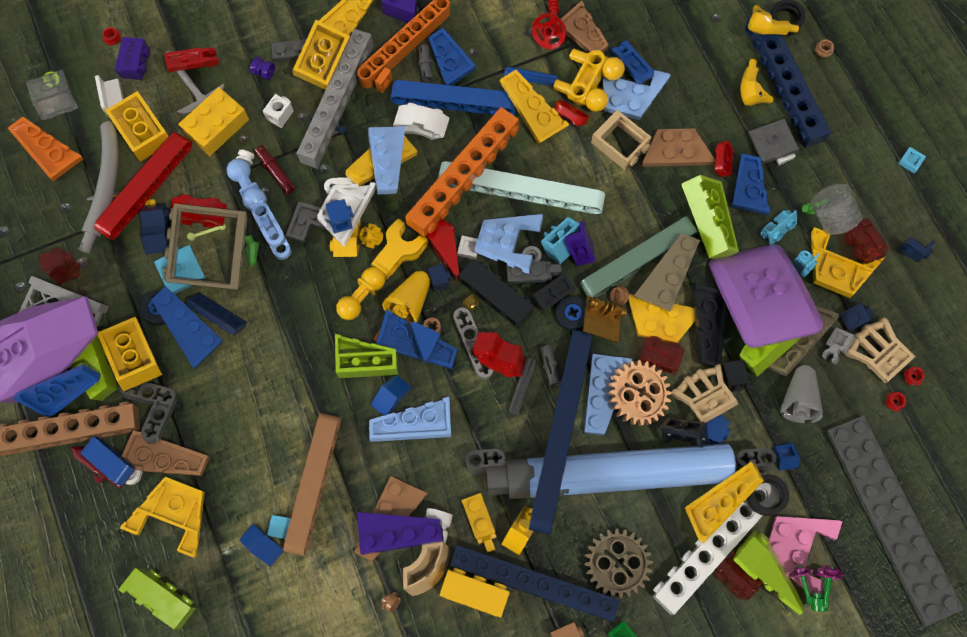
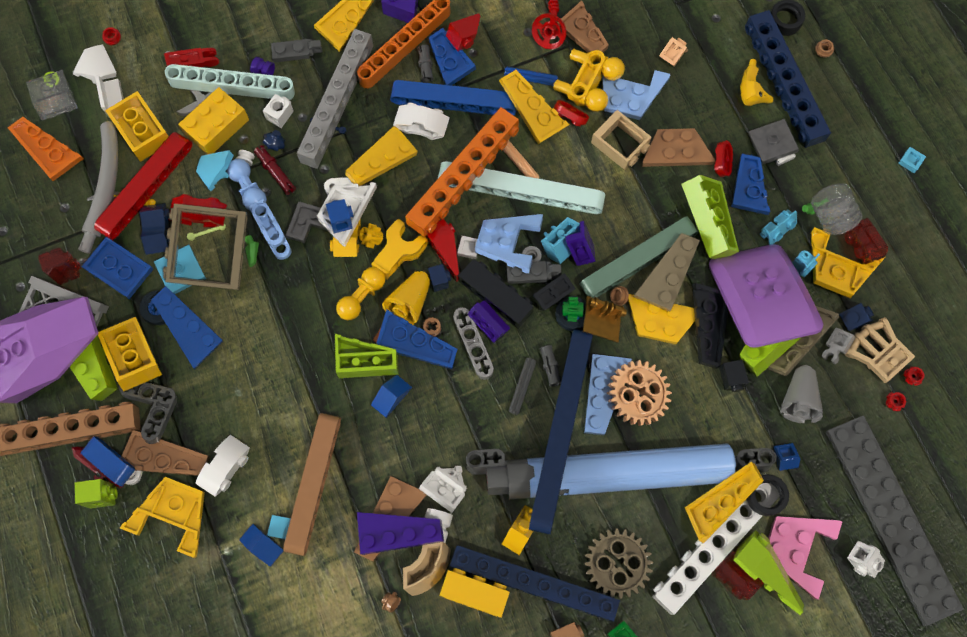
(59, 391): blue wing -> none
(95, 62): none -> white slope
(95, 493): none -> lime brick
(117, 267): none -> blue plate
(132, 58): dark purple brick -> none
(159, 597): lime wedge -> none
(213, 167): none -> medium azure slope
(216, 314): dark blue plate -> none
(217, 475): none -> white brick
(222, 77): none -> light aqua beam
(274, 140): none -> dark blue piece
(320, 54): yellow brick -> none
(383, 80): orange tile -> none
(386, 154): light blue wing -> none
(414, 423): light blue wing -> none
(425, 339): blue slope -> none
(445, 487): none -> white slope
(463, 32): none -> red slope
(471, 302): clear yellow hinge -> none
(480, 521): yellow hinge -> none
(488, 321): none -> dark purple panel
(499, 354): red brick -> none
(520, 161): none -> light nougat axle
(572, 309): none -> green gear
(633, 62): blue plate -> none
(665, 356): clear red brick -> none
(673, 51): none -> light nougat bracket
(685, 430): black hinge -> none
(710, 403): tan plate -> none
(718, 429): blue brick -> none
(762, 23): yellow animal -> none
(820, 599): plant -> none
(866, 559): none -> white brick
(915, 250): dark blue bracket -> none

